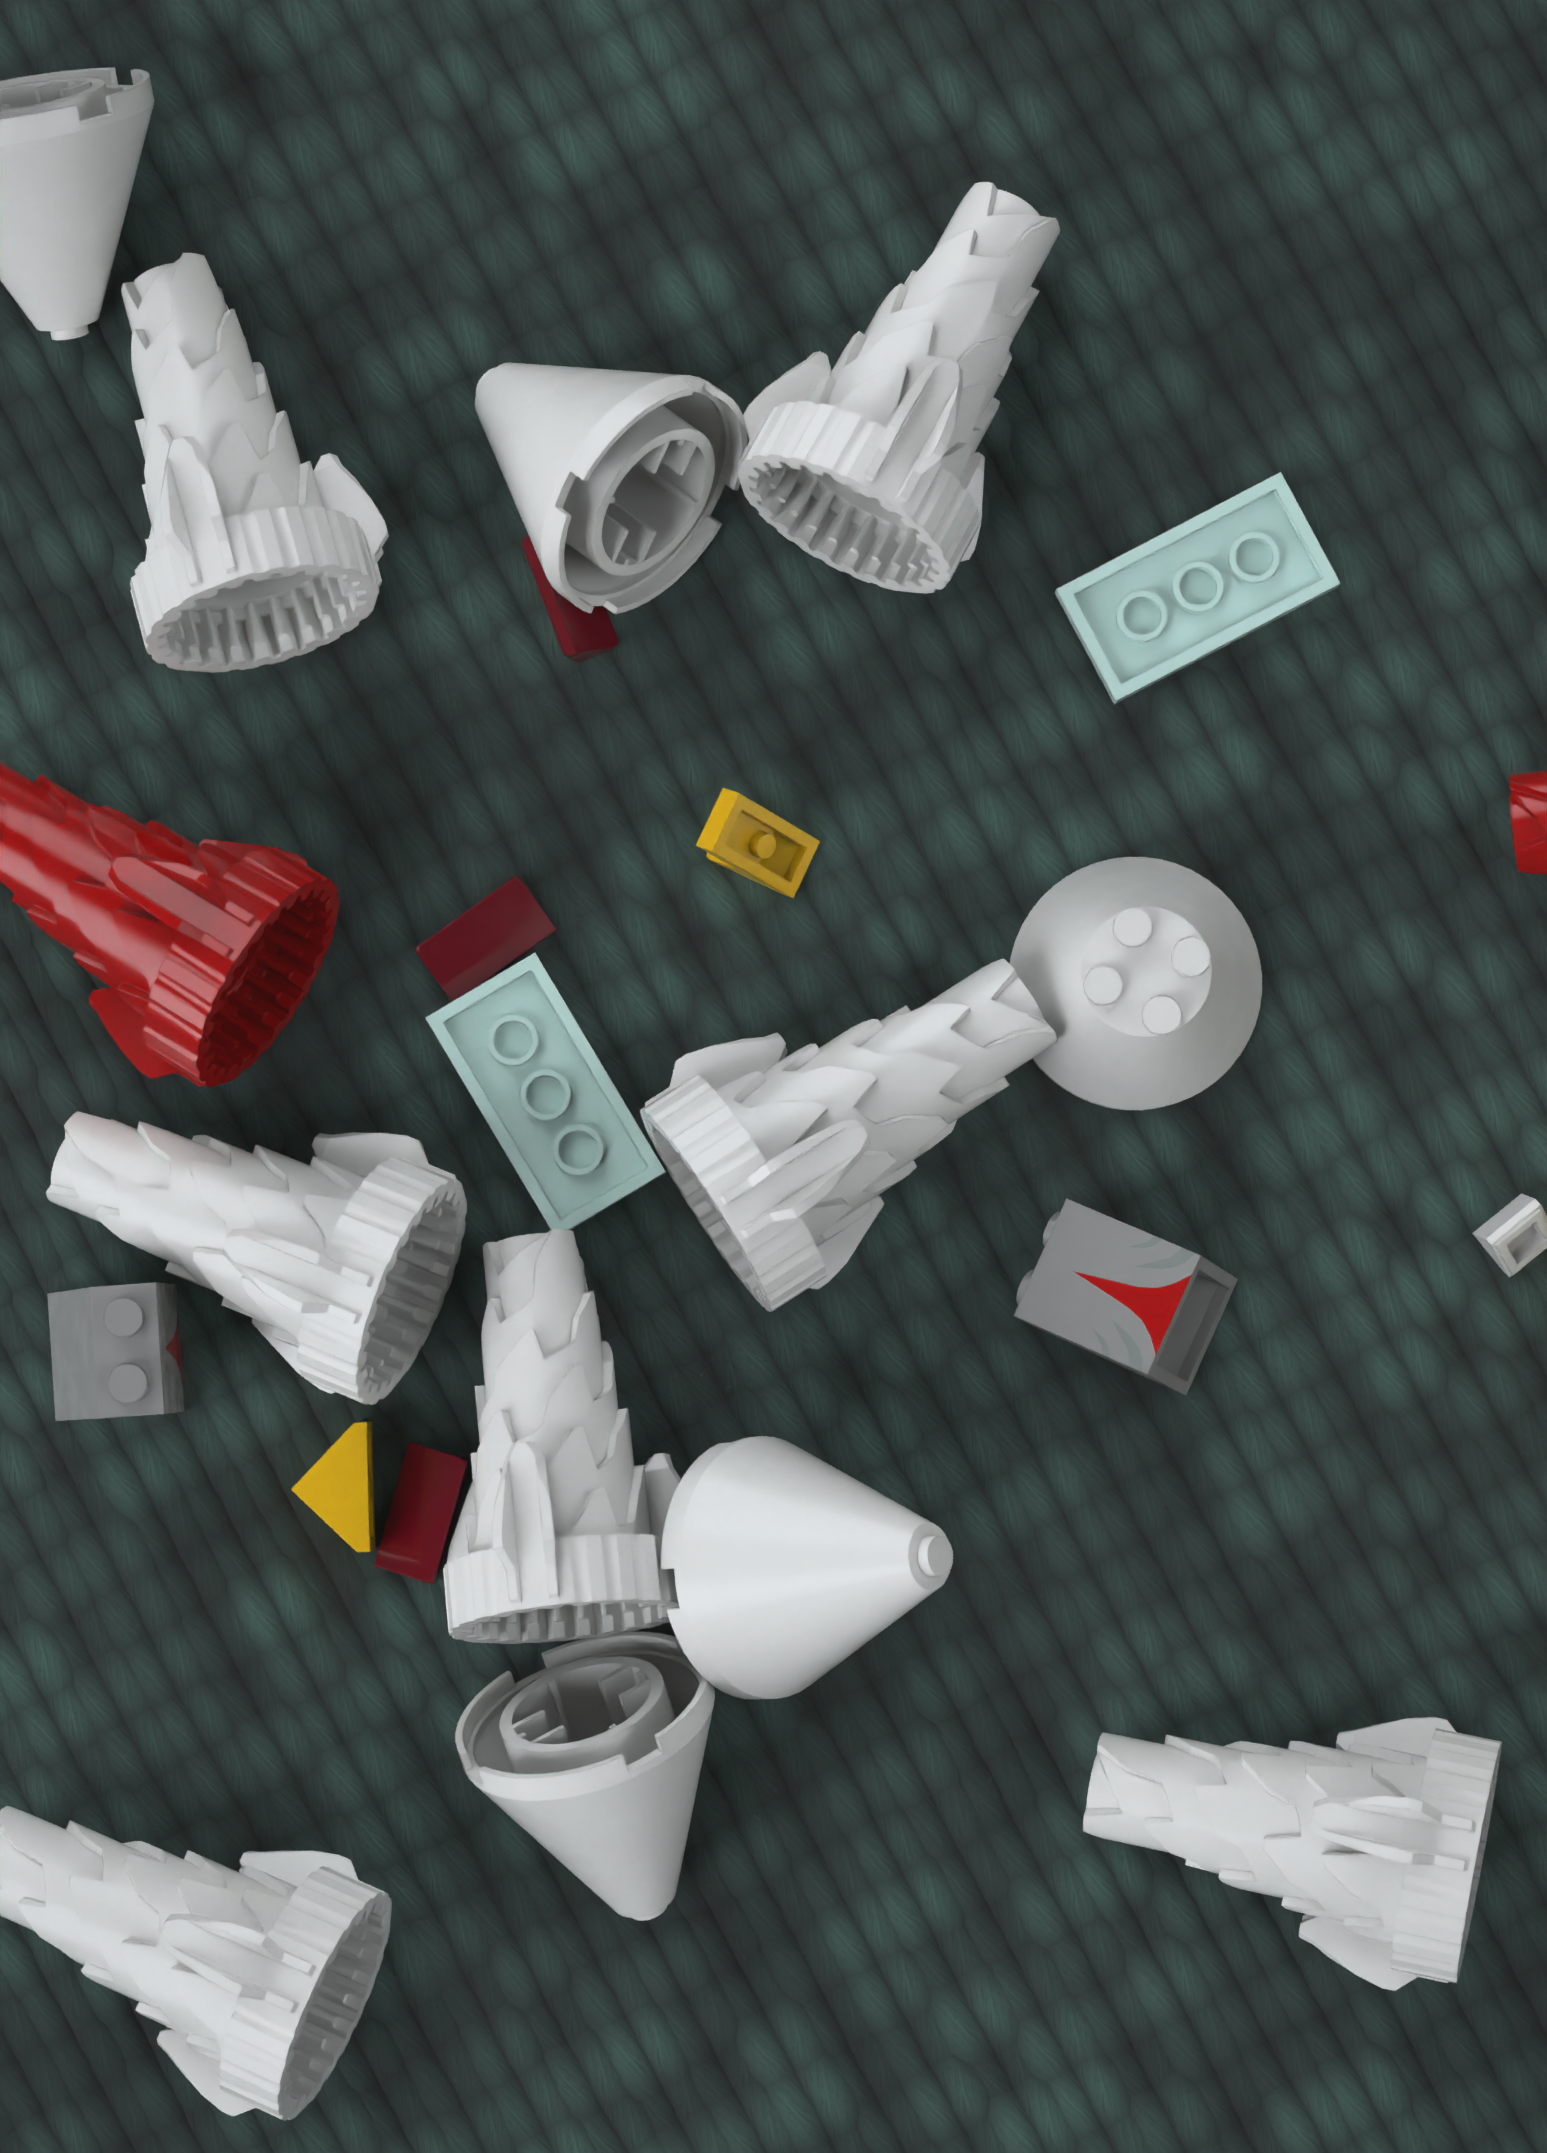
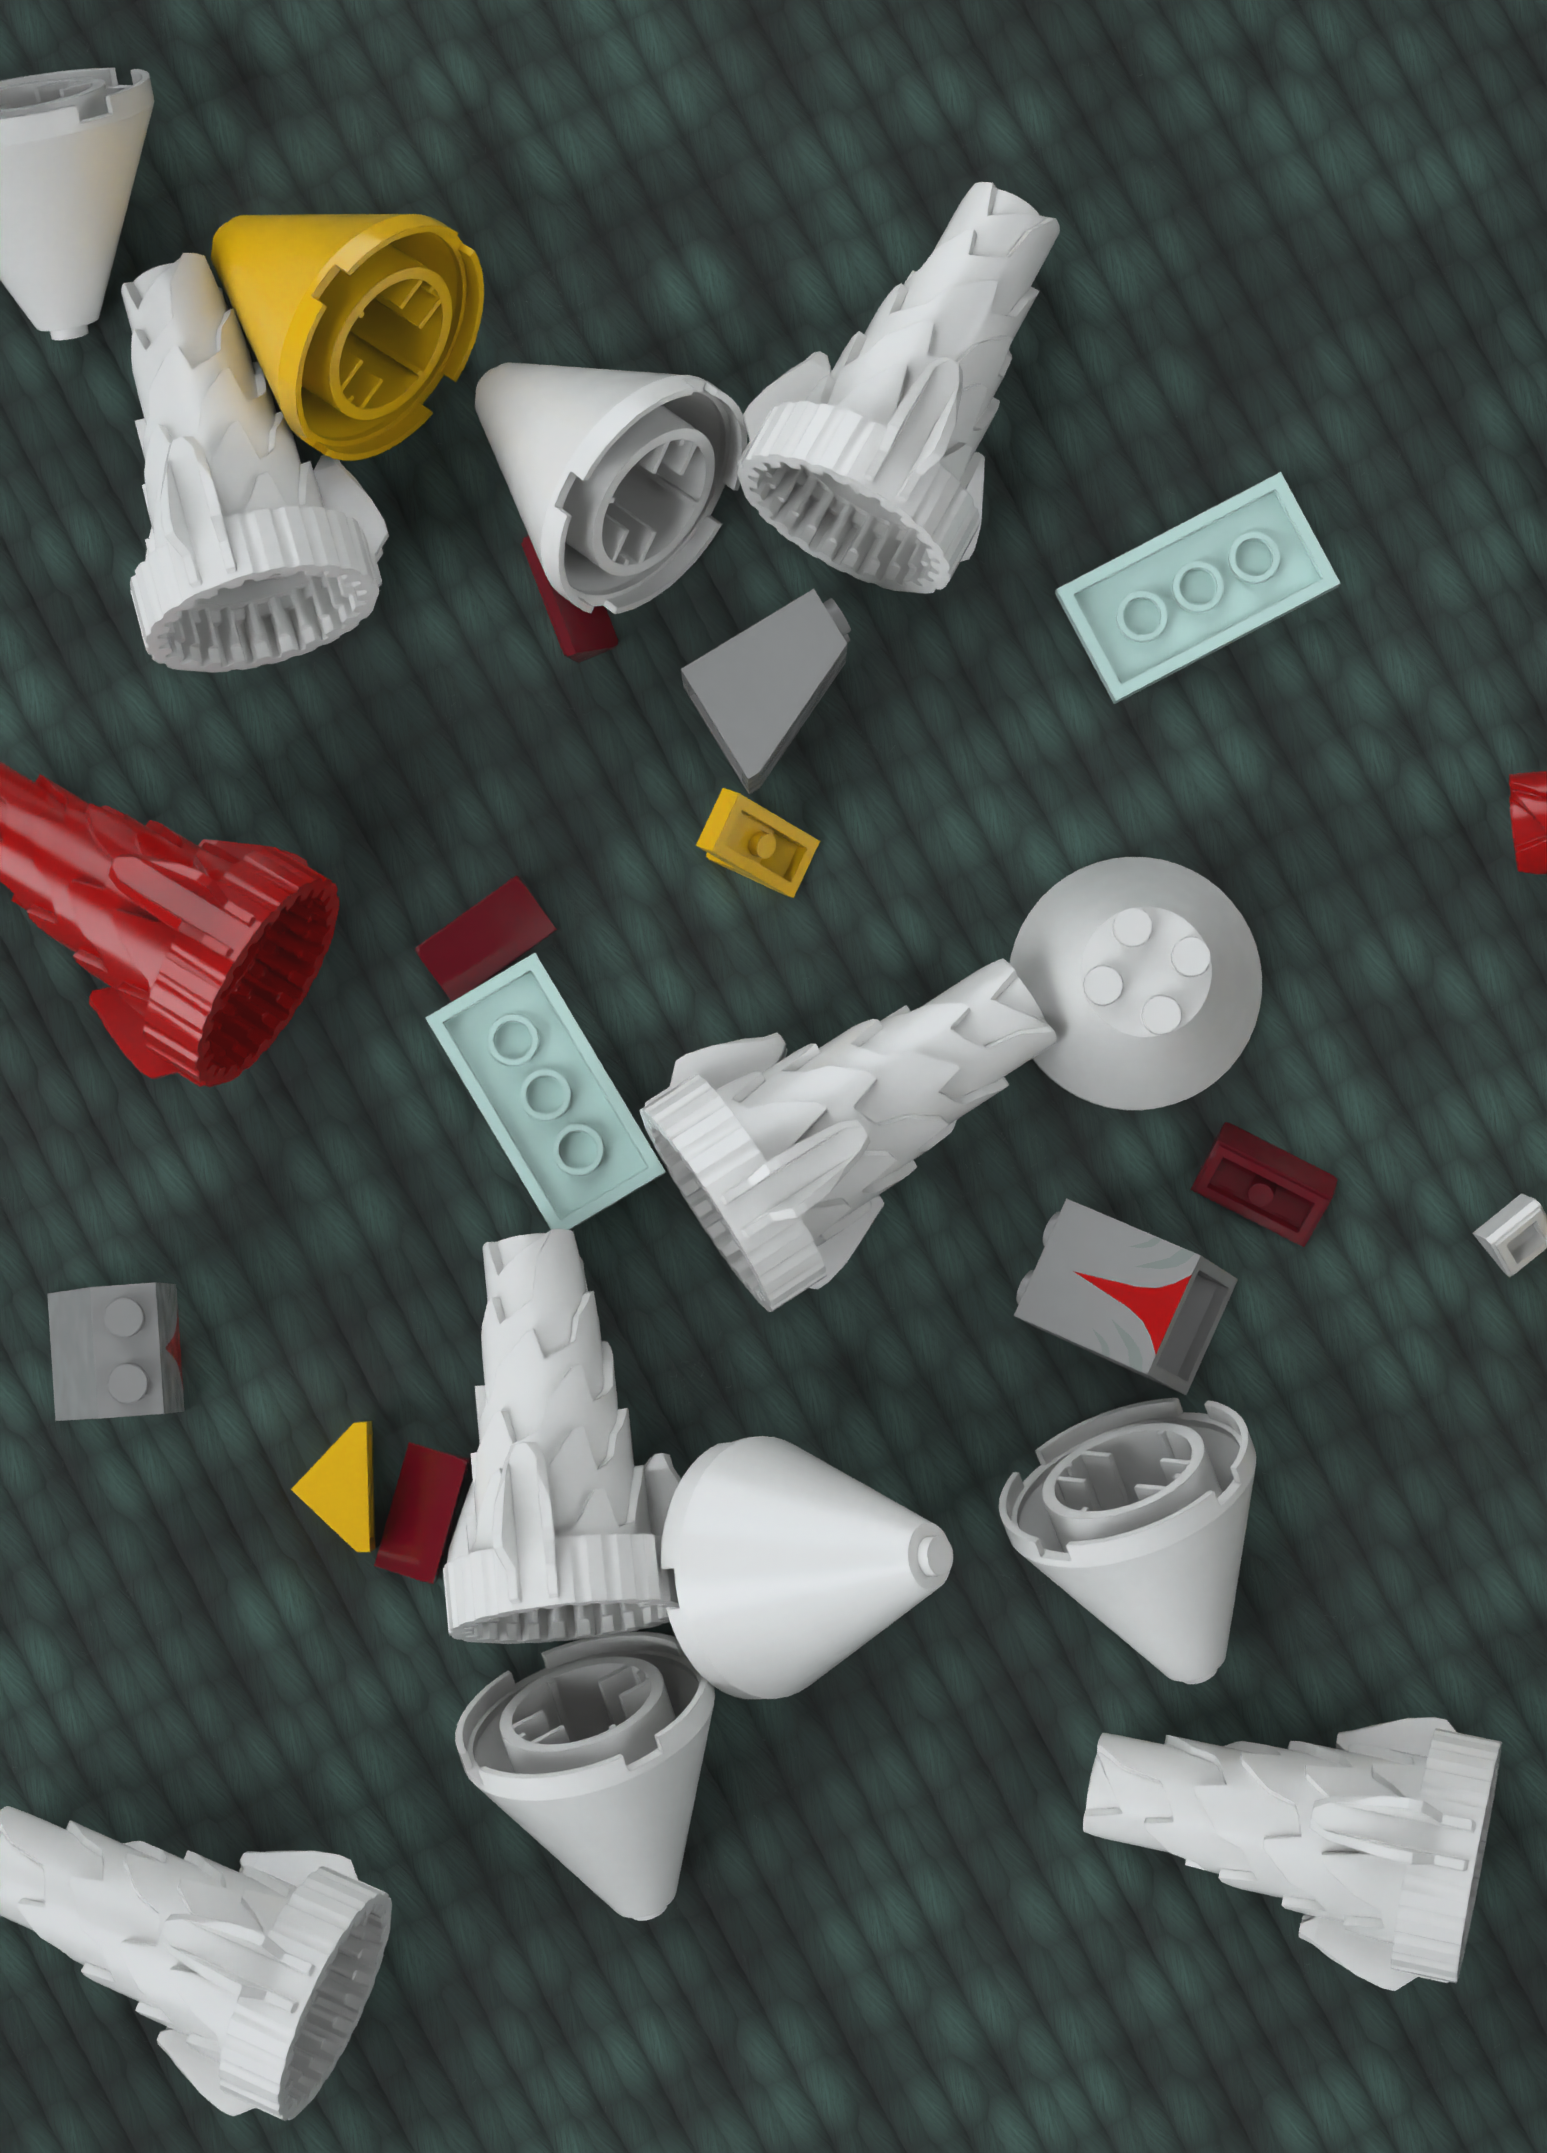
(325, 1256): white cone -> none
(352, 318): none -> yellow cone
(768, 682): none -> light grey slope
(1144, 1525): none -> white cone
(1265, 1184): none -> dark red slope

